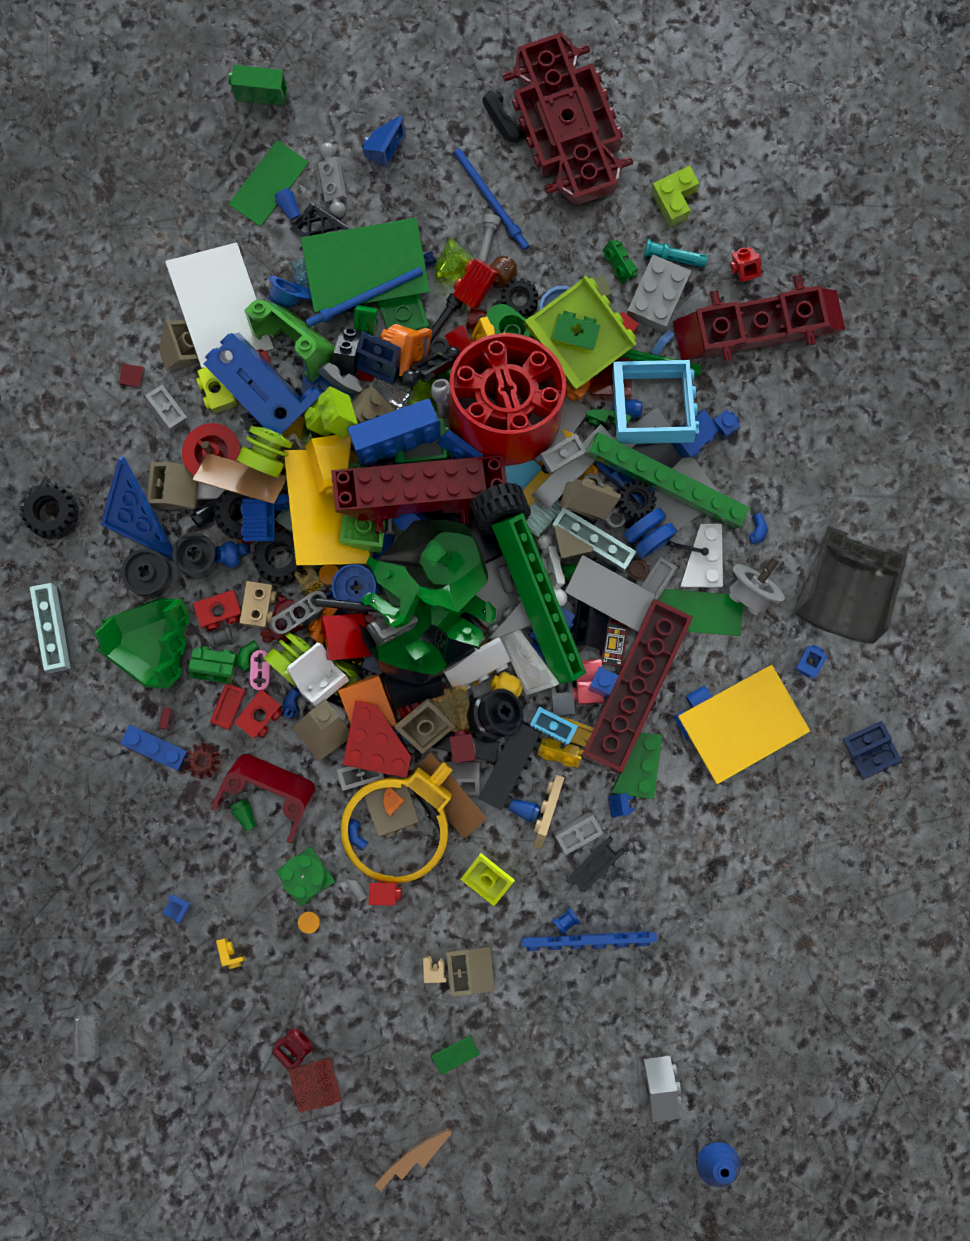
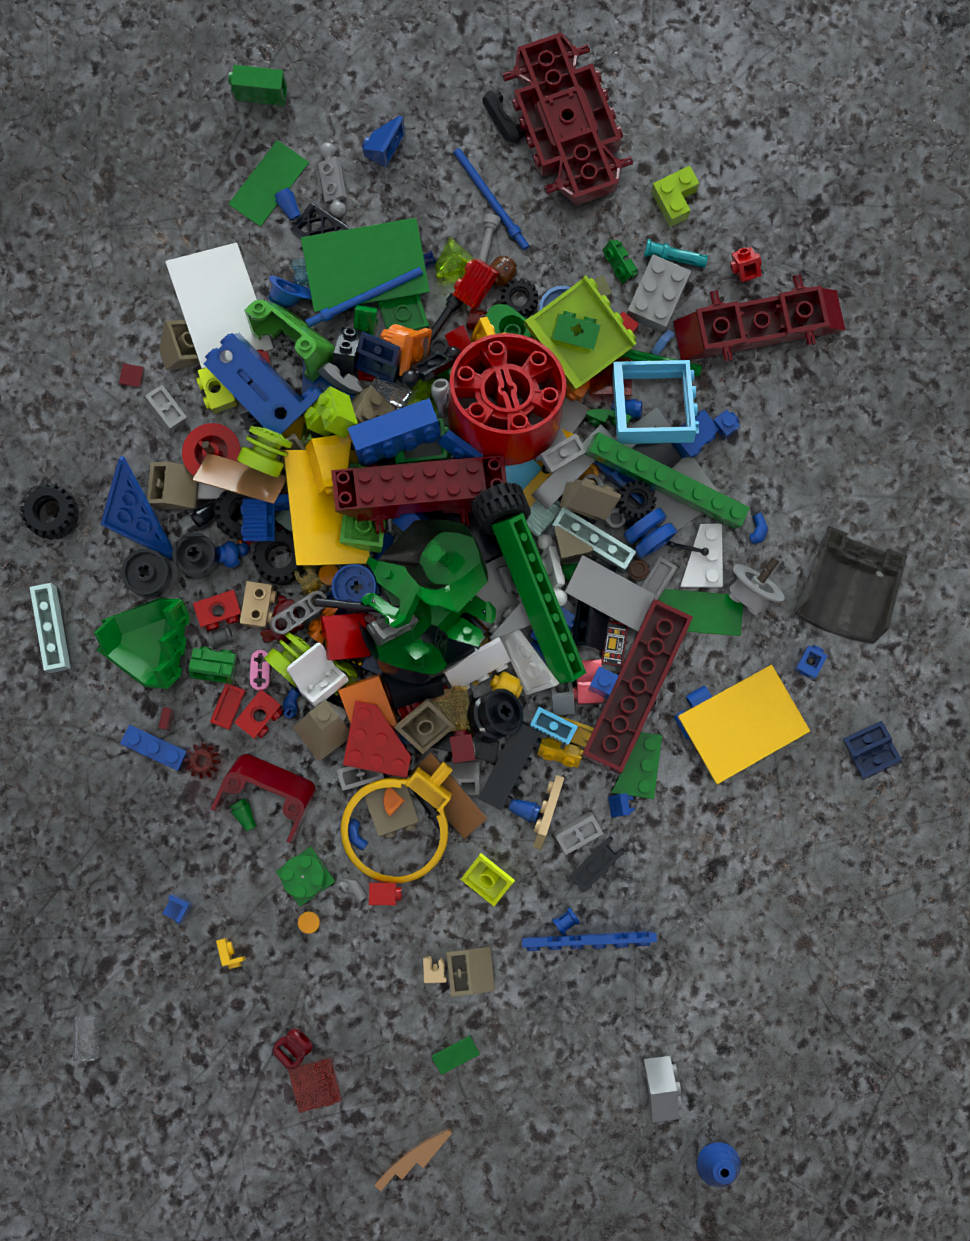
(244, 654): green arm -> none

